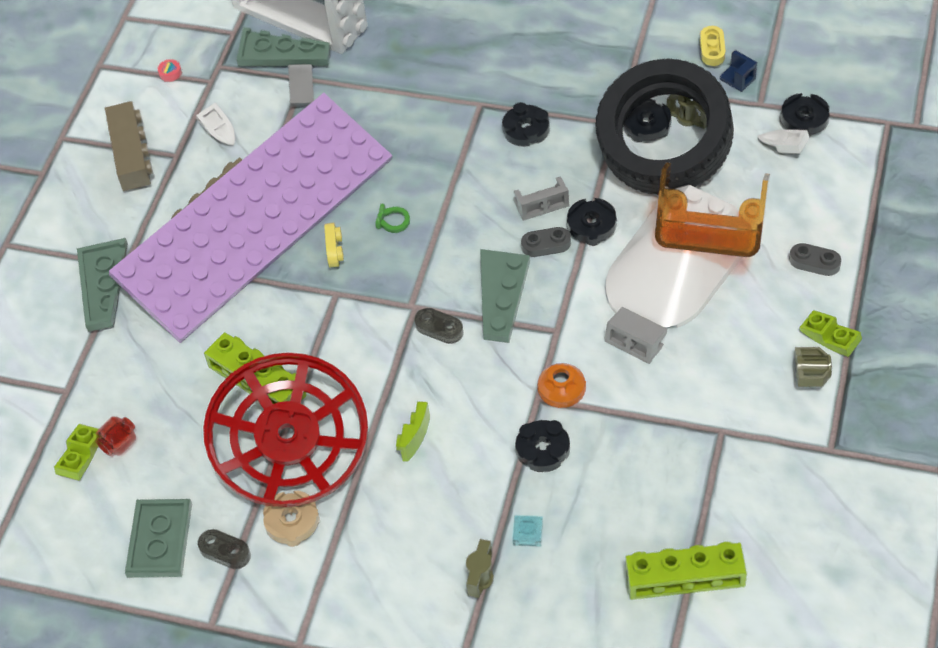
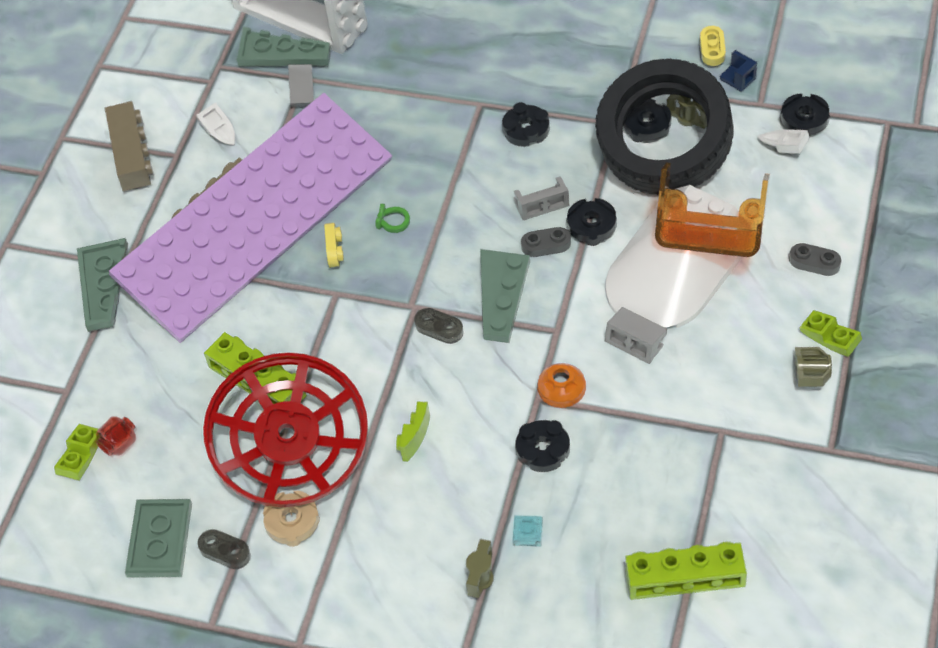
(169, 70): coral tile -> none

